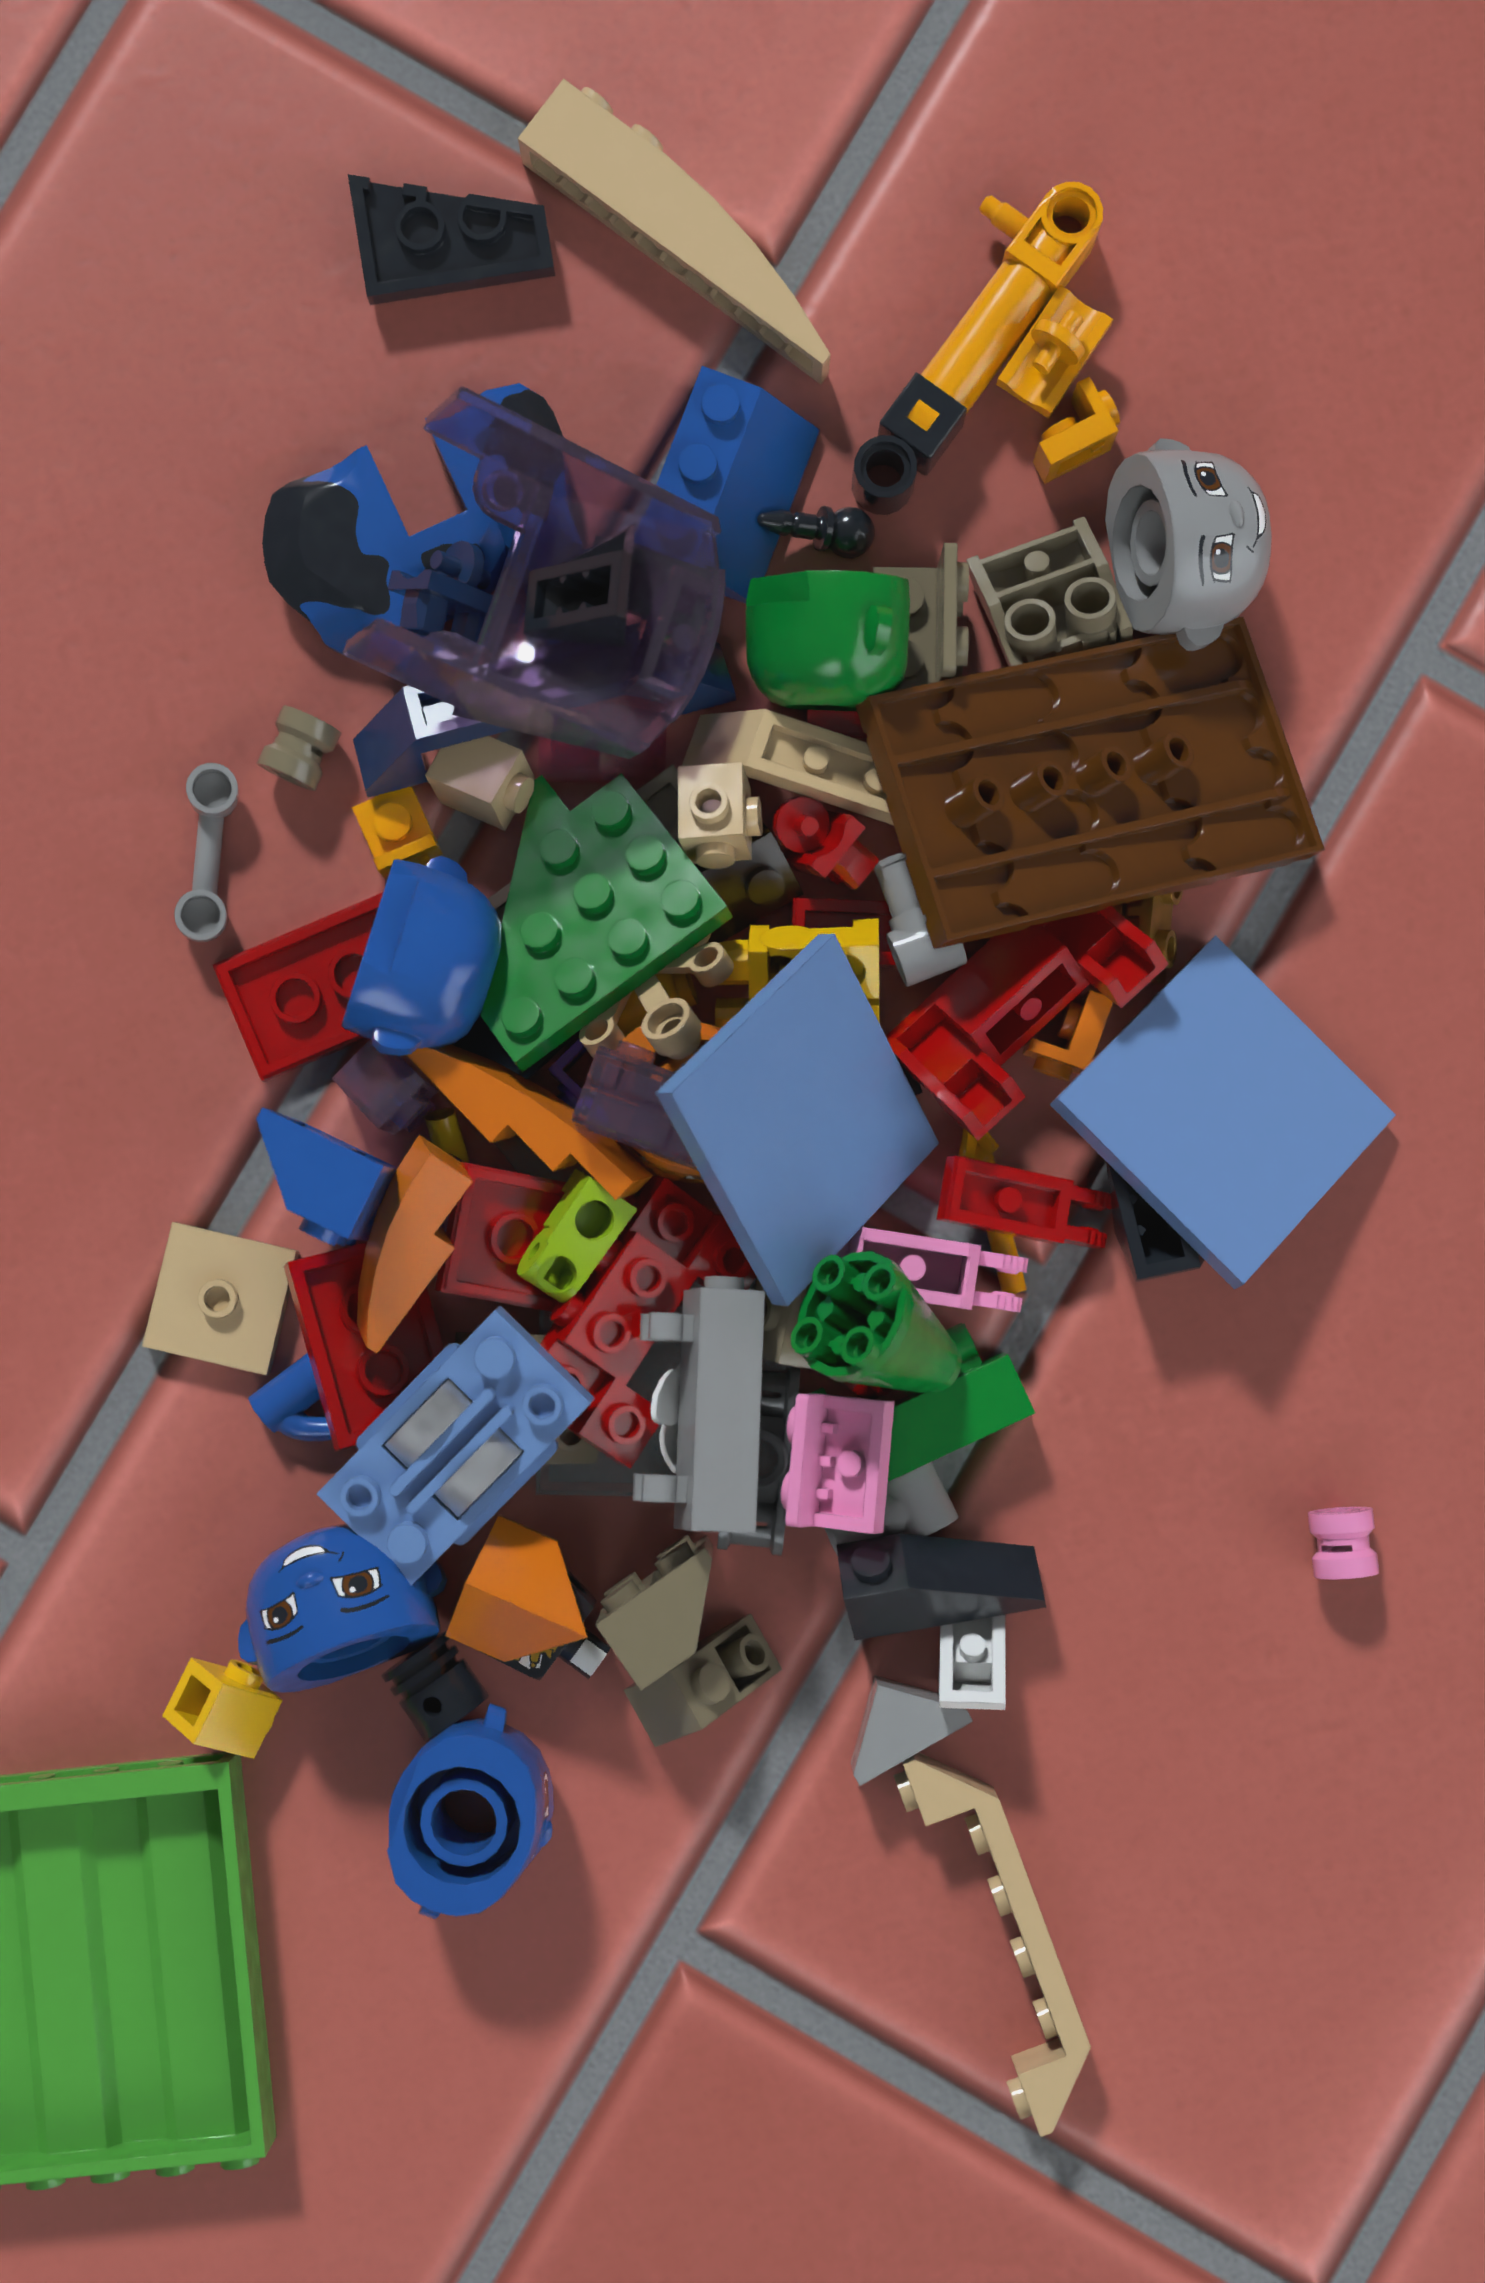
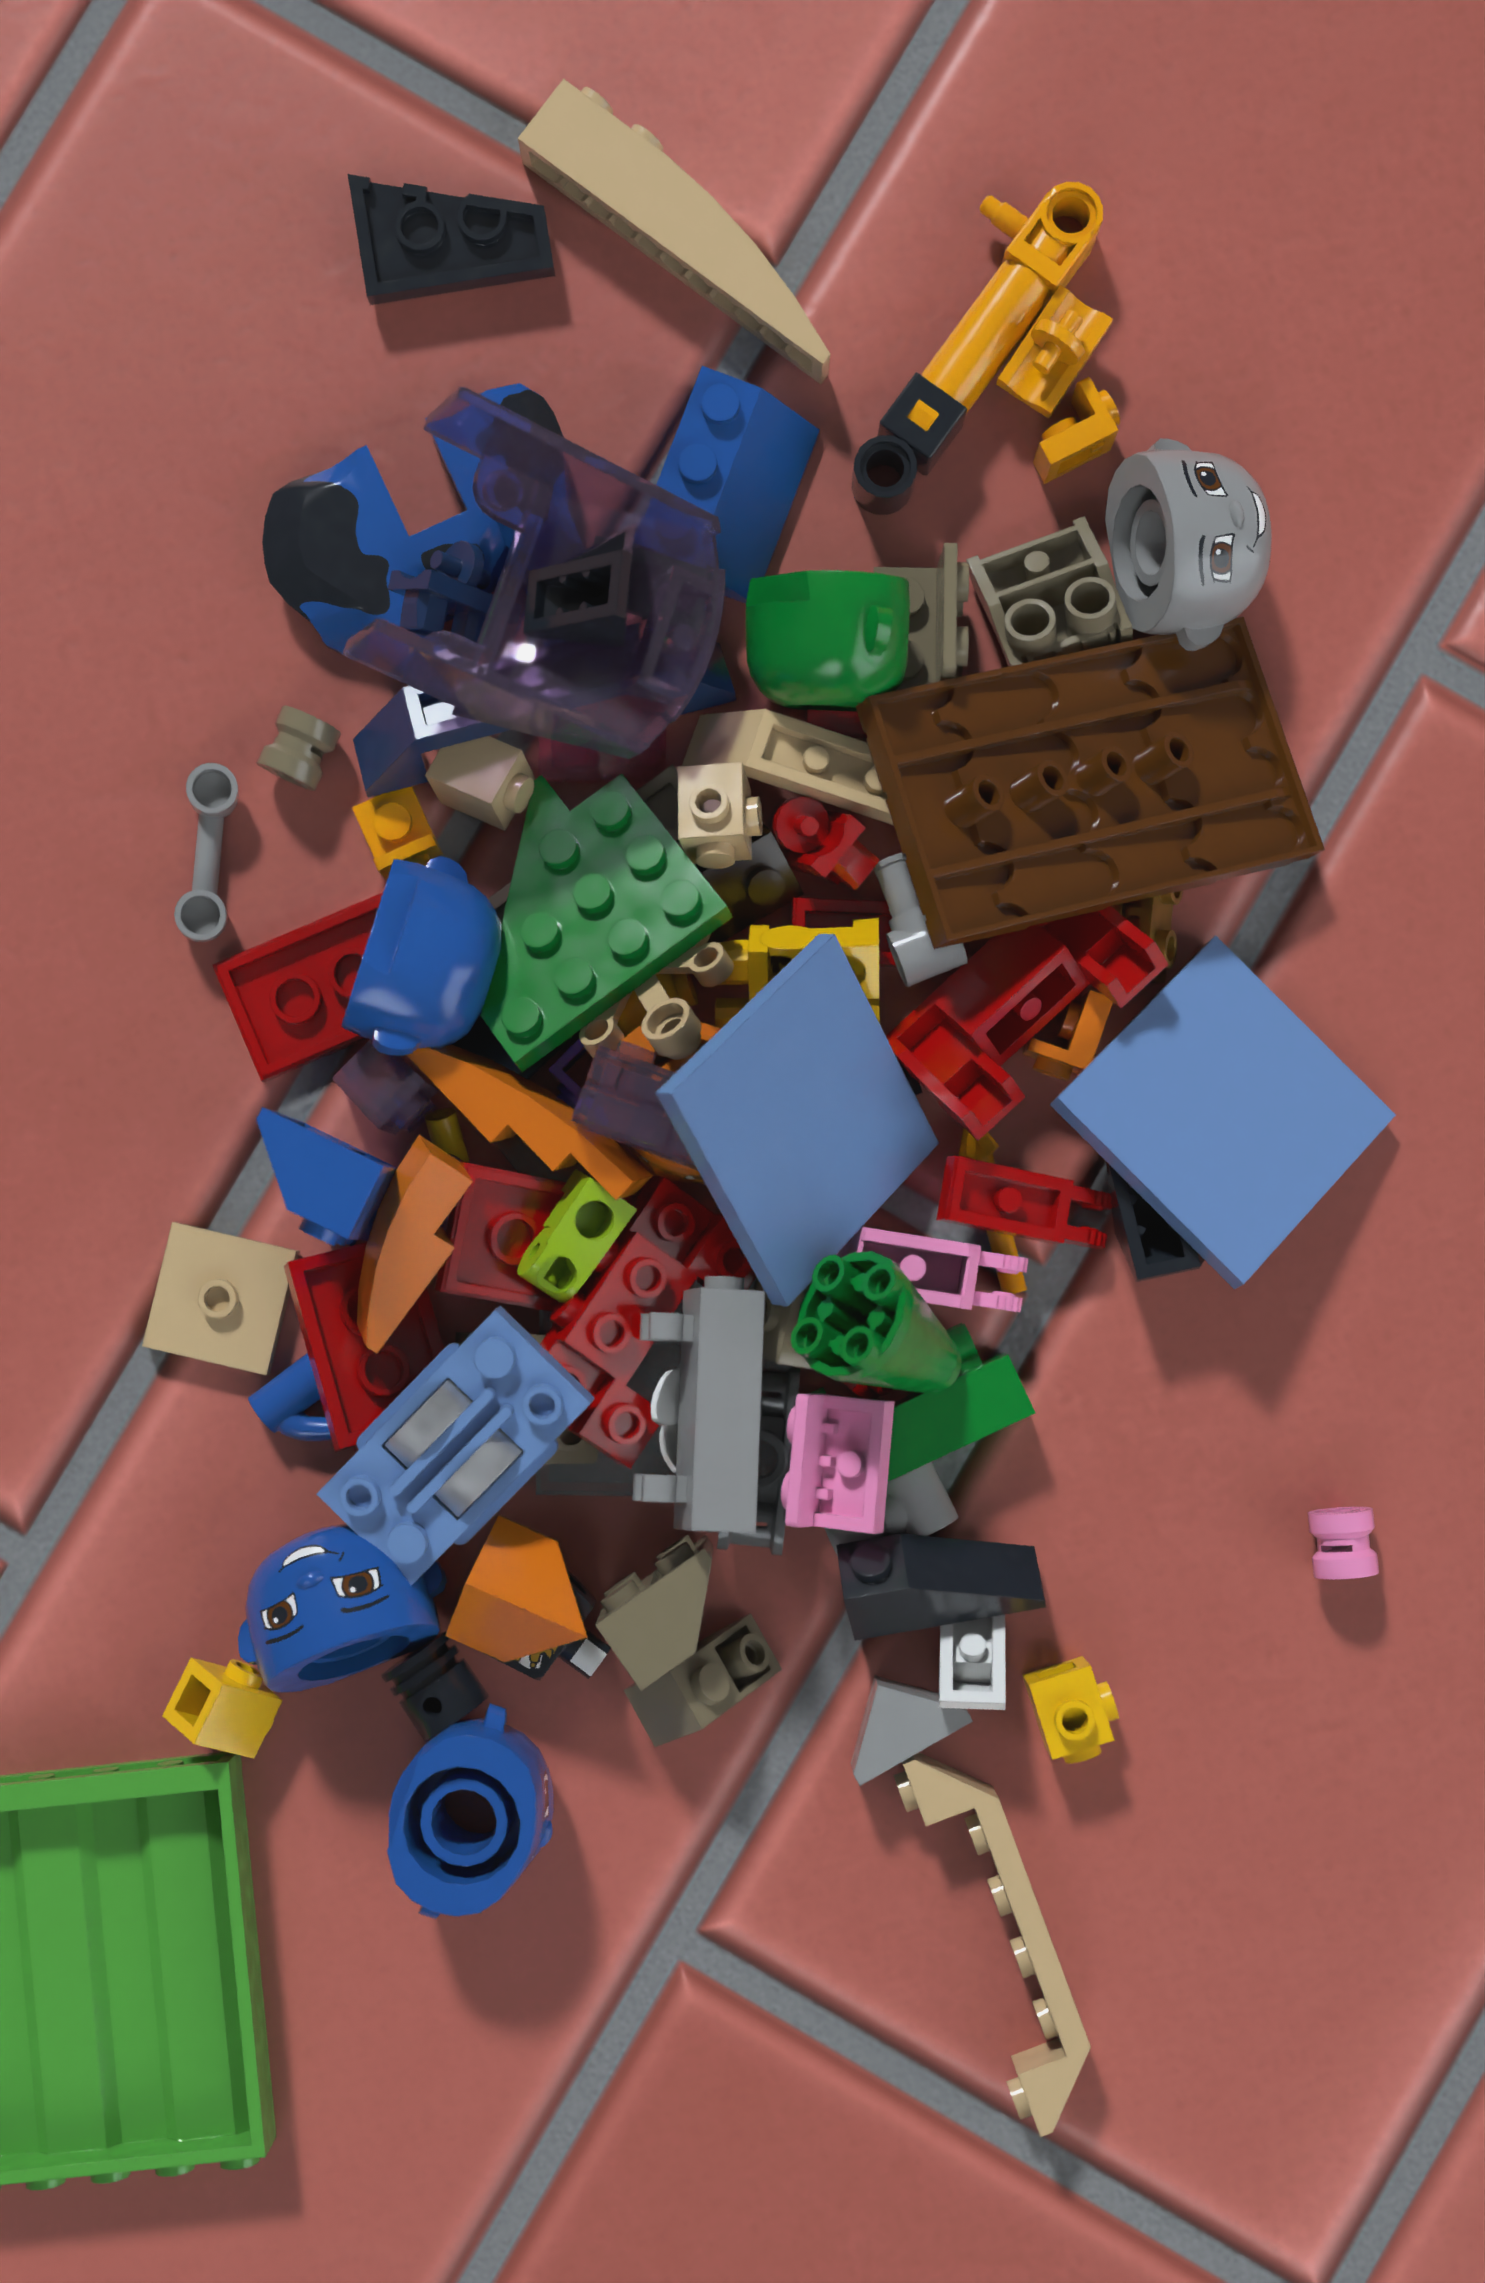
(846, 532): black bar -> none
(1071, 1709): none -> yellow brick

